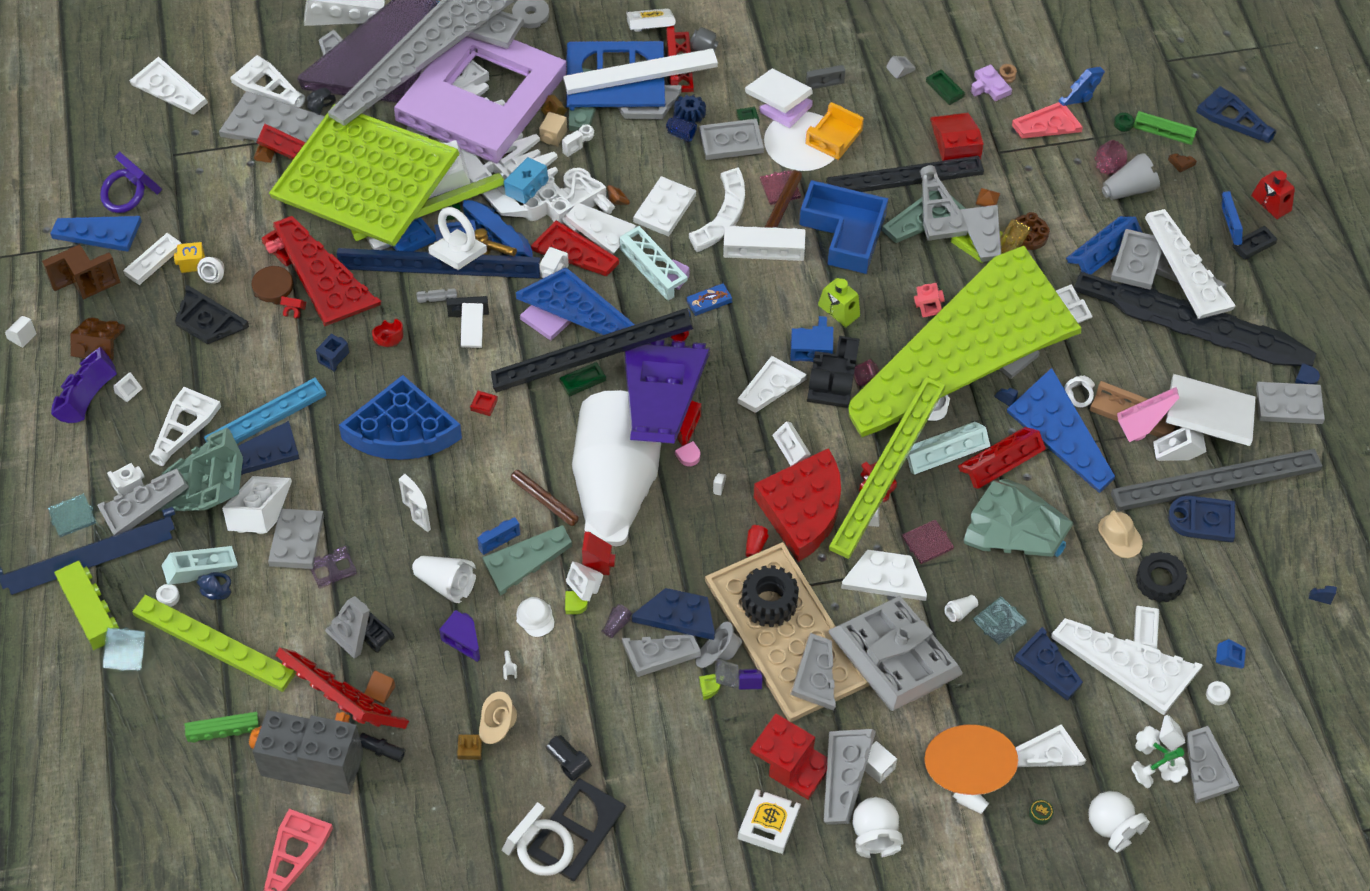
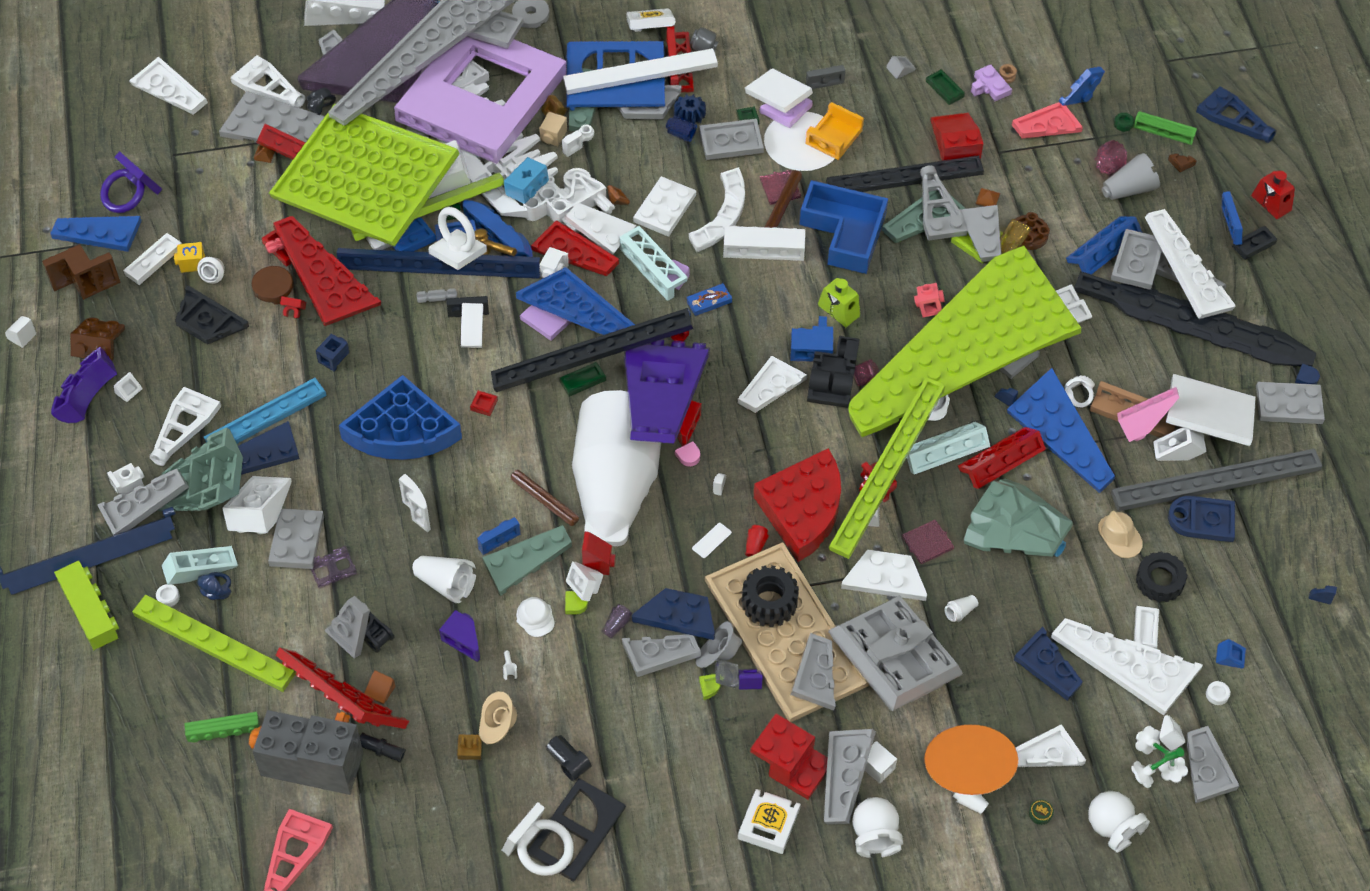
(71, 515): clear light blue piece -> none
(123, 649): clear light blue piece -> none
(388, 333): red hair -> none
(711, 540): none -> white sticker
(791, 444): white plate -> none
(999, 620): clear light blue piece -> none

